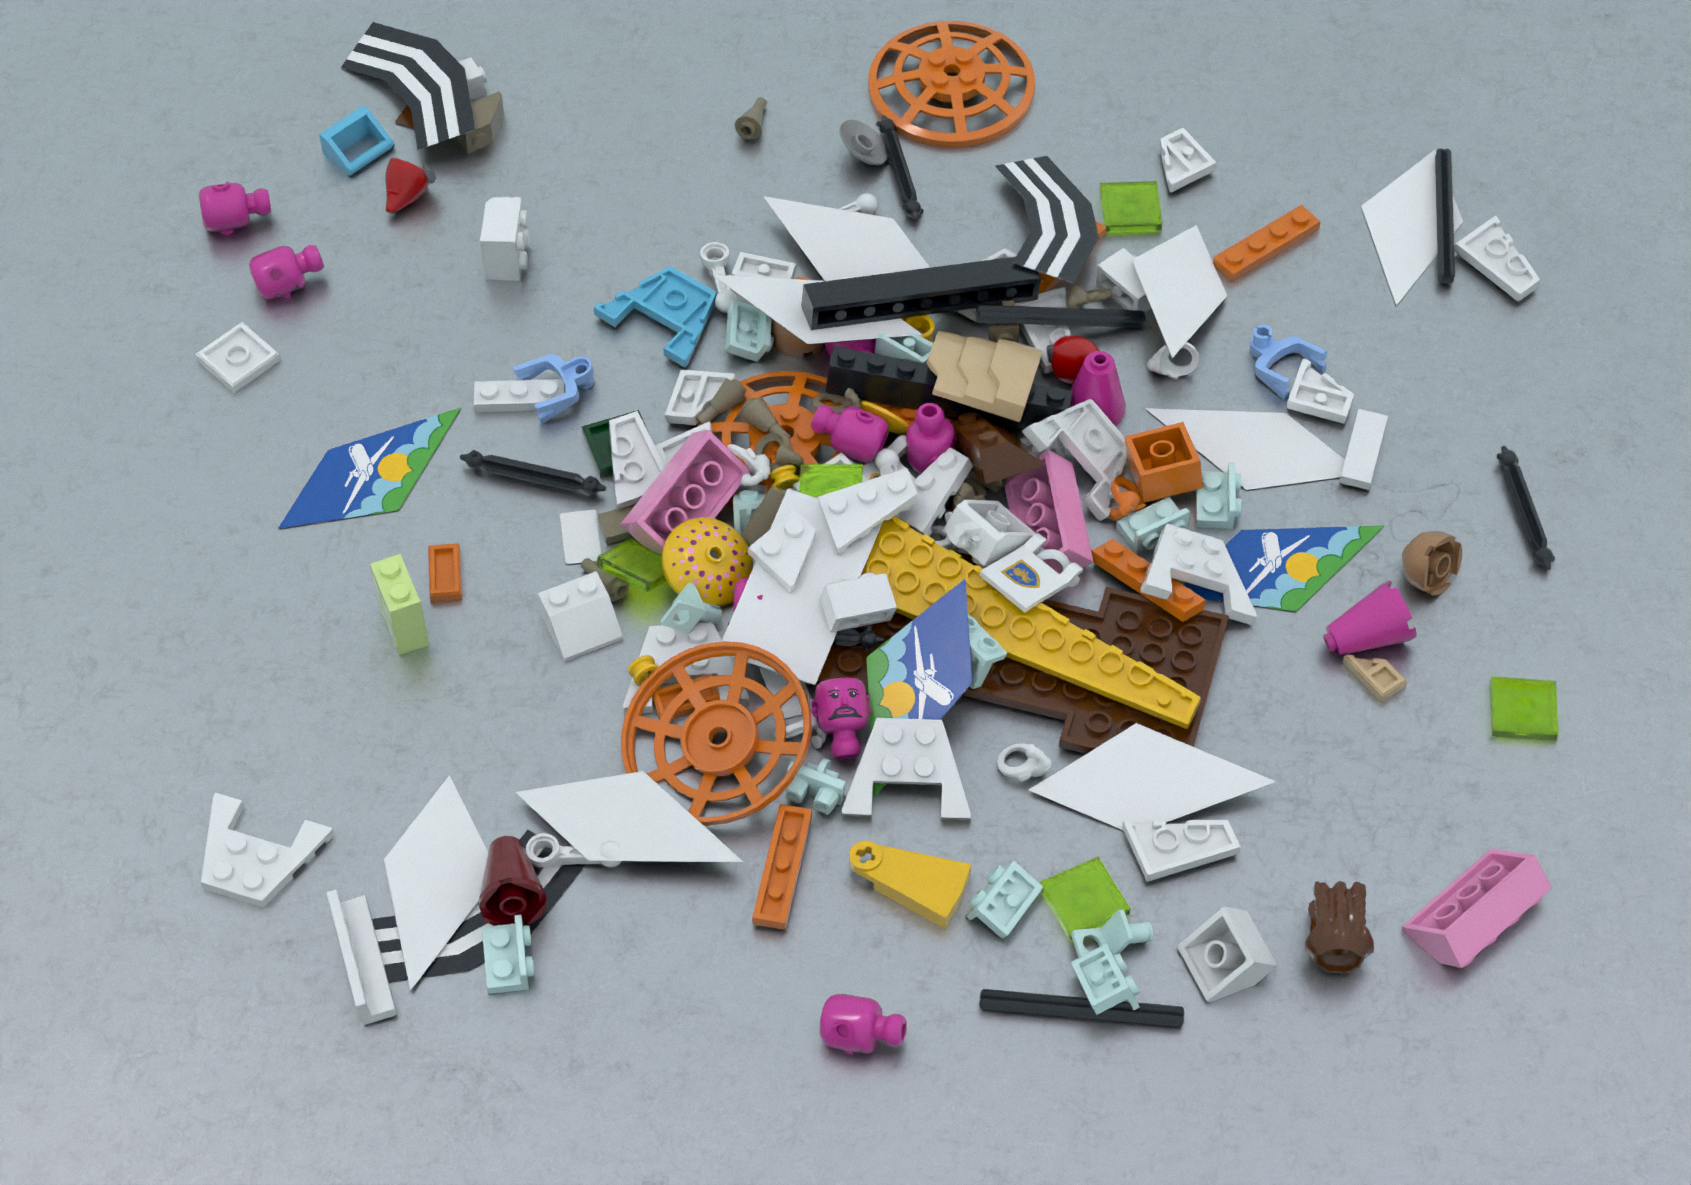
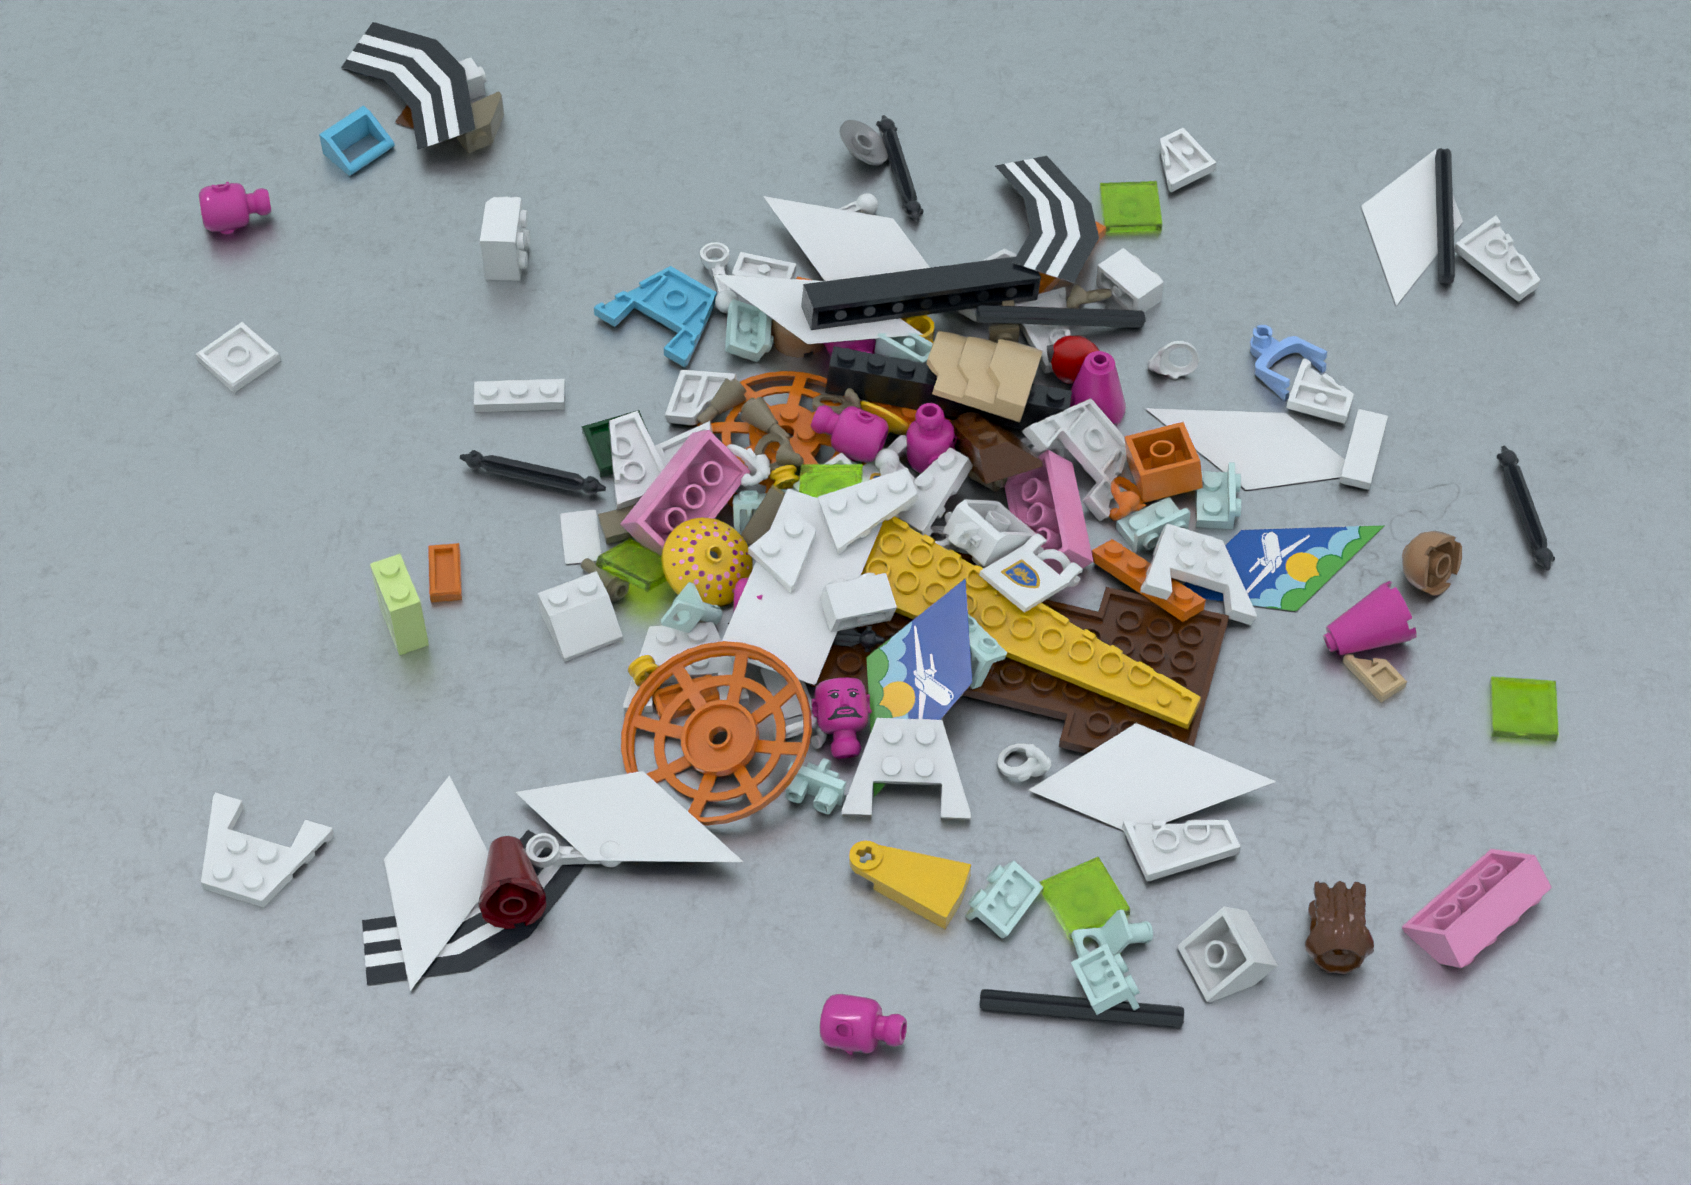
(283, 271): dark pink piece -> none
(362, 958): white fence -> none
(369, 473): sticker -> none
(405, 183): red hat -> none
(506, 957): light aqua bracket -> none
(574, 373): light blue piece -> none
(750, 123): dark tan cone -> none
(782, 867): orange plate -> none
(952, 89): orange dish -> none
(967, 492): dark tan piece -> none
(1180, 286): white sticker -> none
(1266, 243): orange plate -> none

